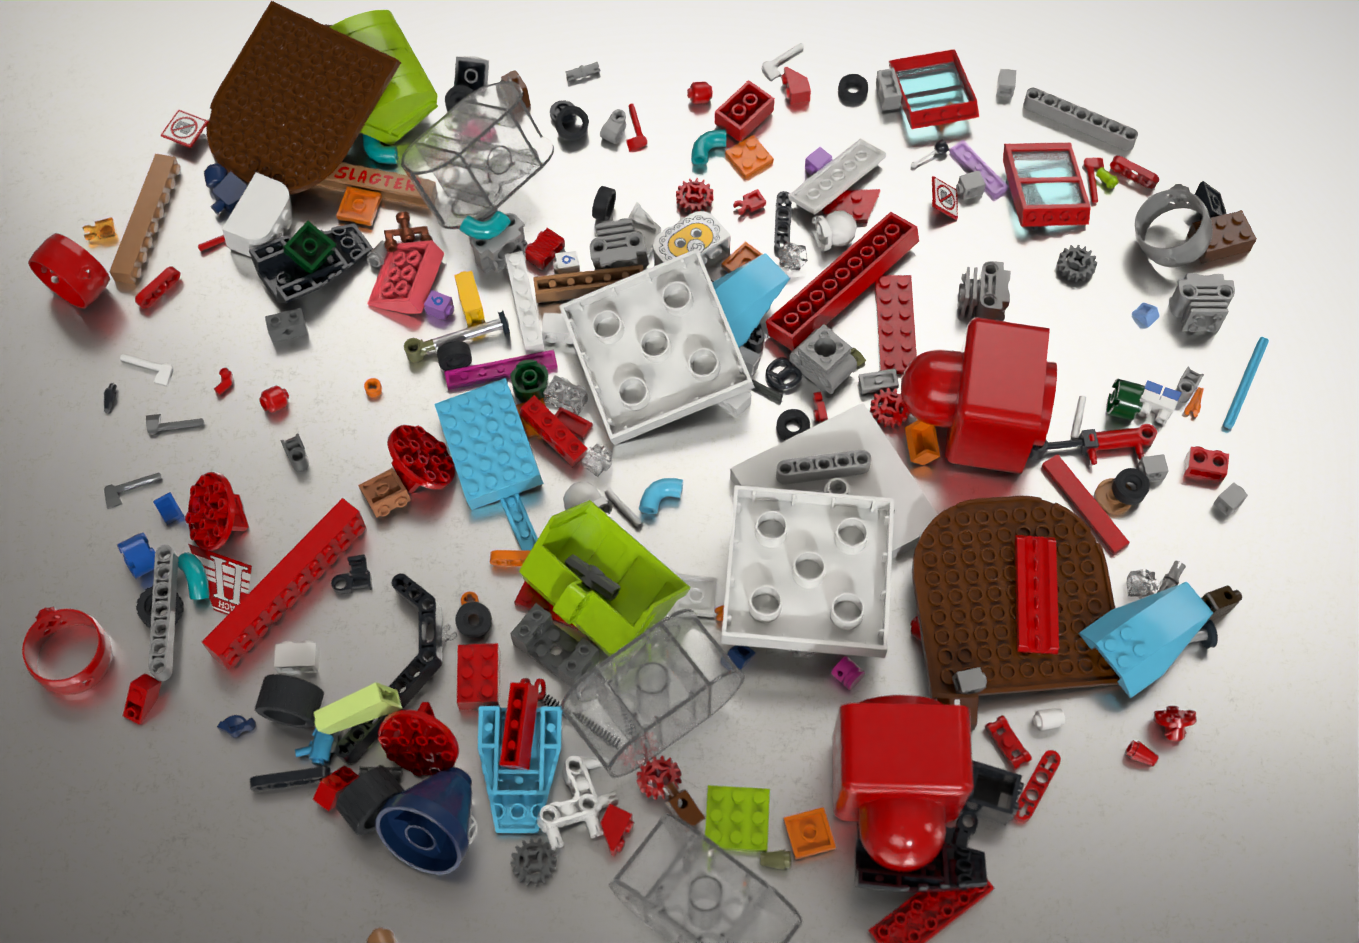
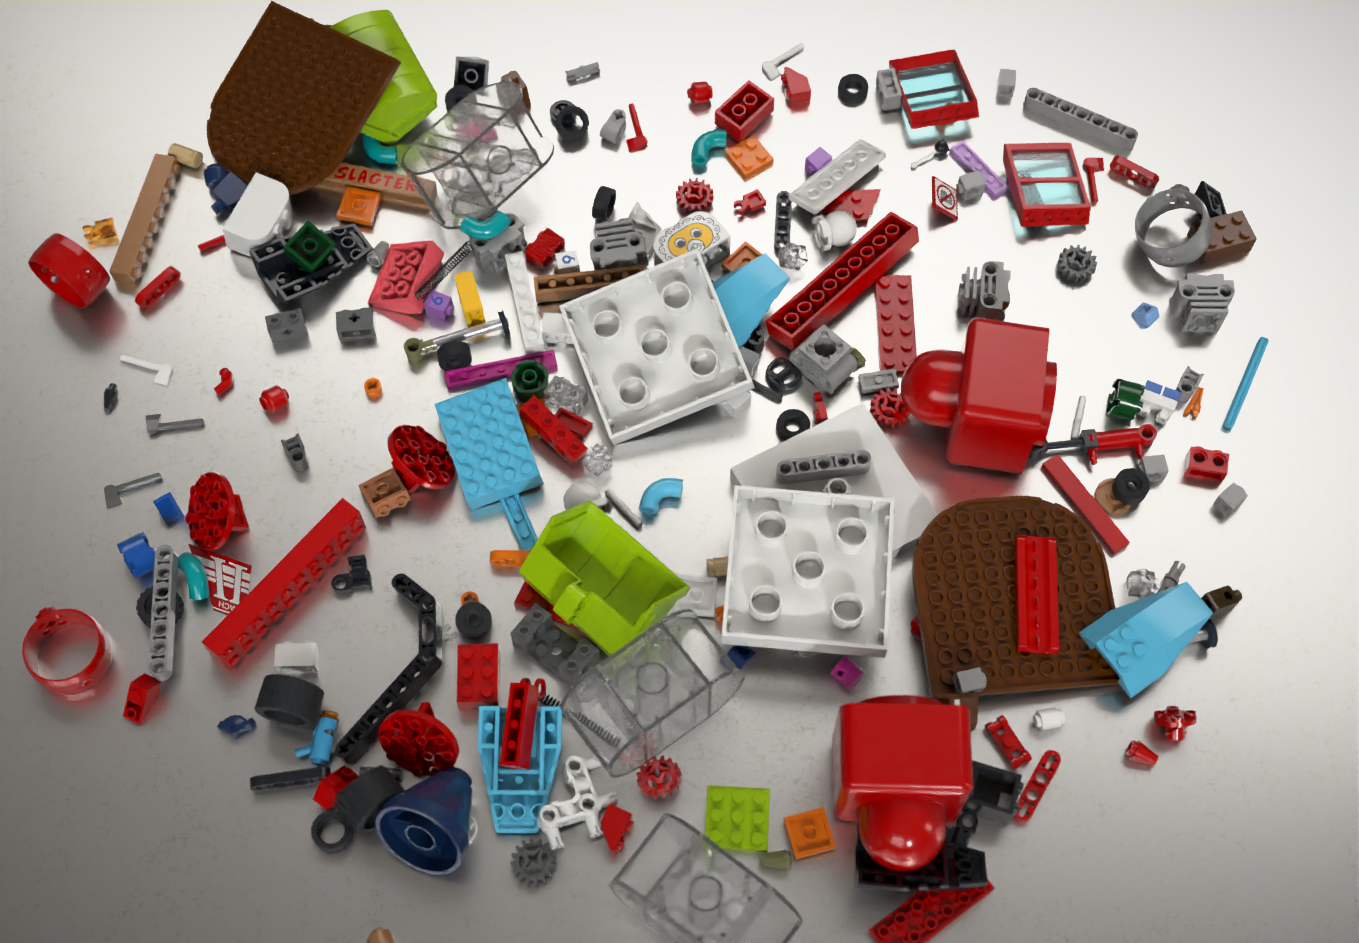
(184, 128): piece -> none
(186, 155): none -> tan piece
(318, 823): none -> black tyre
(355, 323): none -> dark grey brick
(357, 708): yellowish green slope -> none
(406, 234): copper piece -> none
(445, 271): none -> black piece
(593, 577): dark grey piece -> none
(688, 811): reddish brown torso -> none
(717, 566): none -> tan piece
(922, 442): orange panel -> none
(1110, 180): lime pin -> none

